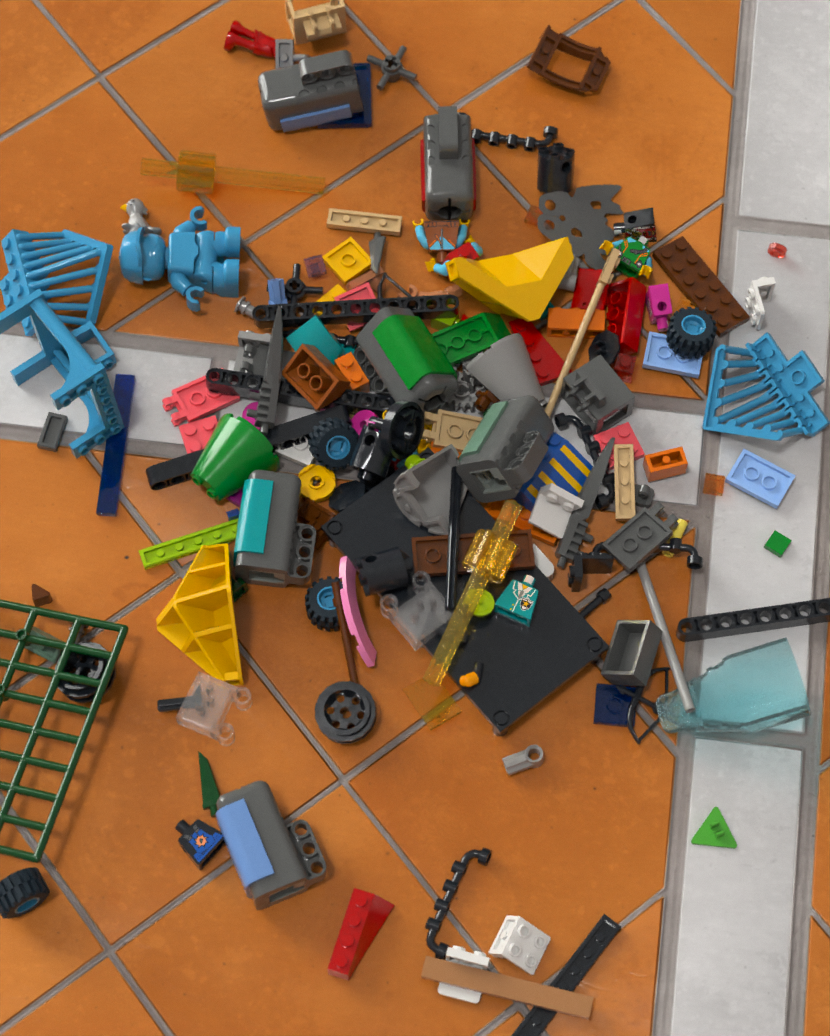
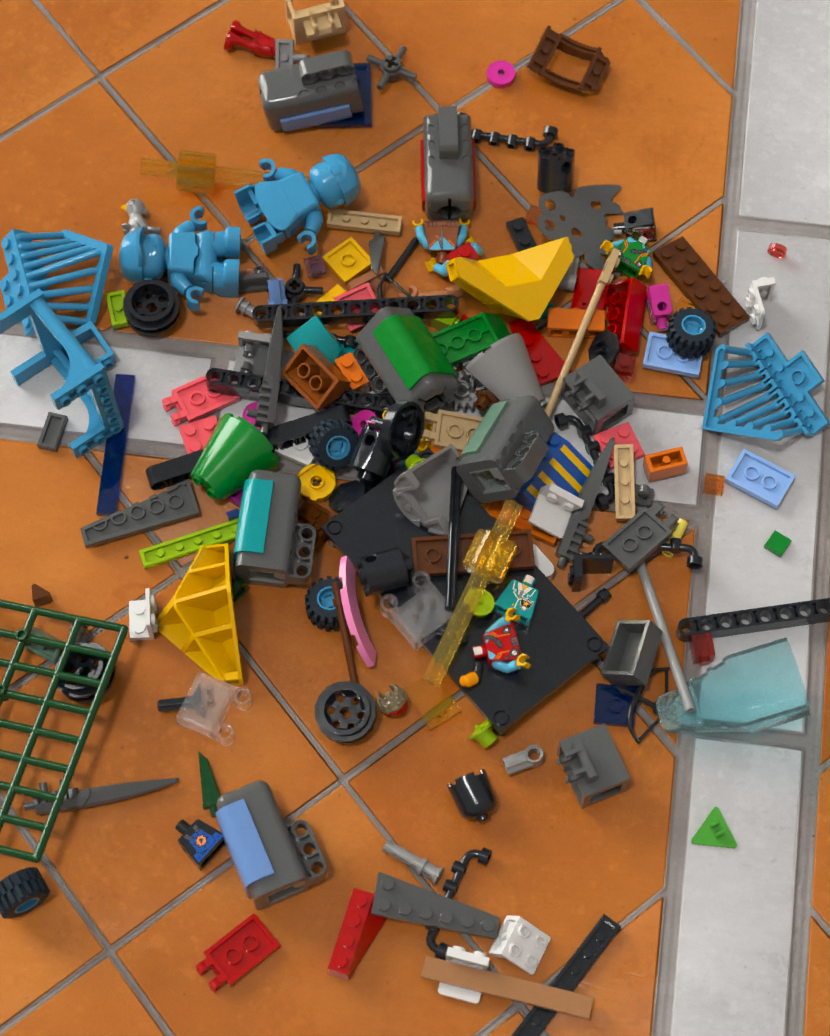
(97, 795): none -> dark grey piece
(116, 311): none -> lime plate
(142, 618): none -> white bracket
(149, 317): none -> black wheel
(157, 511): none -> dark grey wing
(238, 952): none -> red tile
(254, 281): none -> dark grey piece
(294, 201): none -> dark azure piece
(394, 702): none -> dark tan piece
(402, 259): none -> black bar
(416, 905): none -> dark grey wing
(421, 865): none -> light grey pin
(473, 796): none -> black cylinder
(483, 734): none -> lime piece
(502, 646): none -> torso
(504, 68): none -> dark pink piece
(520, 234): none -> black plate
(593, 766): none -> dark grey piece
(702, 648): none -> clear red brick

